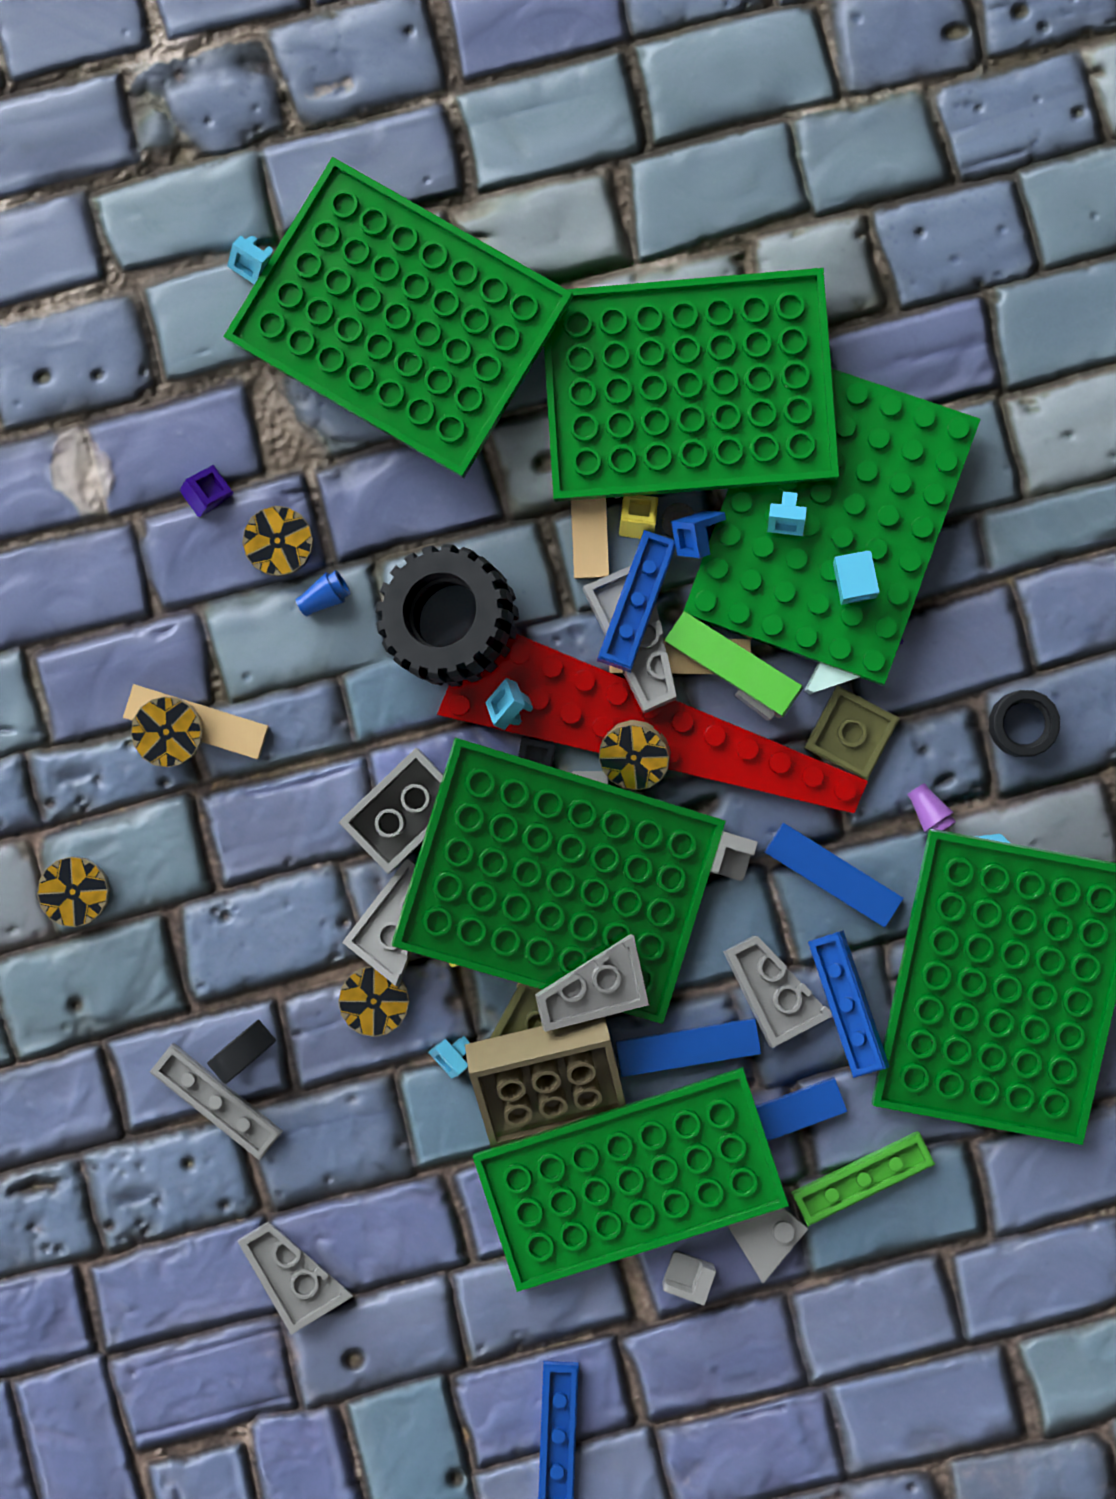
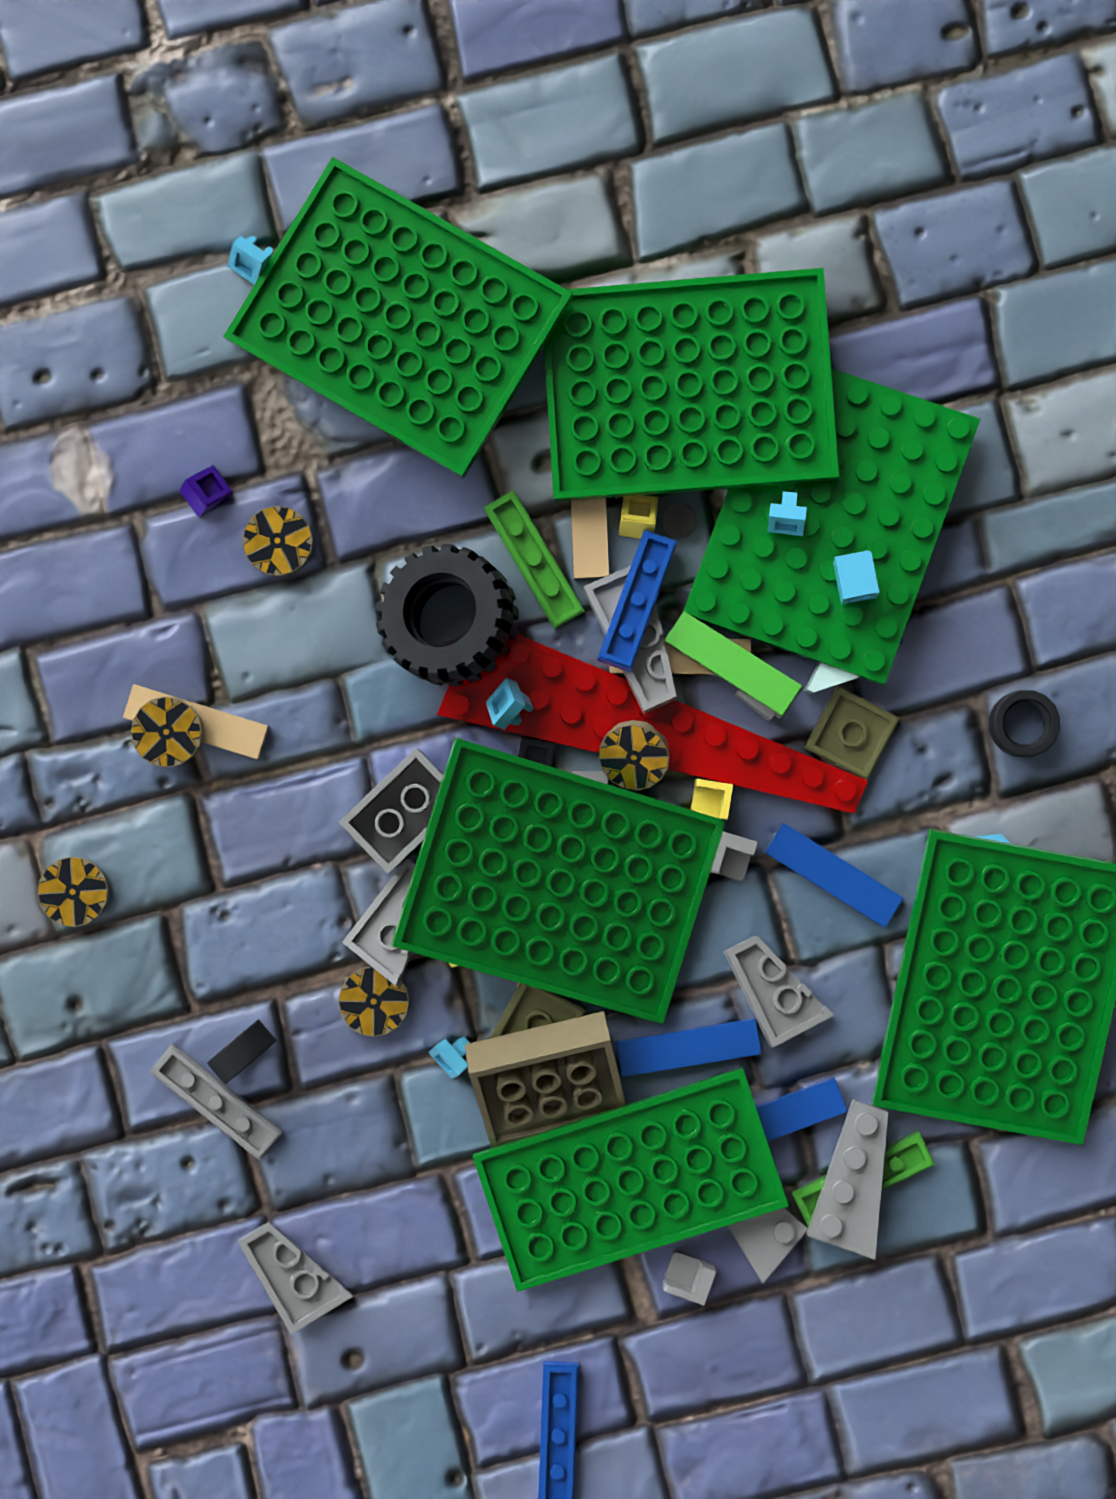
(324, 593): blue cone -> none
(534, 559): none -> bright green tile
(595, 989): light grey wing -> none
(694, 532): blue panel -> none
(712, 798): none -> light yellow panel
(848, 1004): blue tile -> none
(853, 1184): none -> light grey wing
(930, 809): medium lavender cone -> none

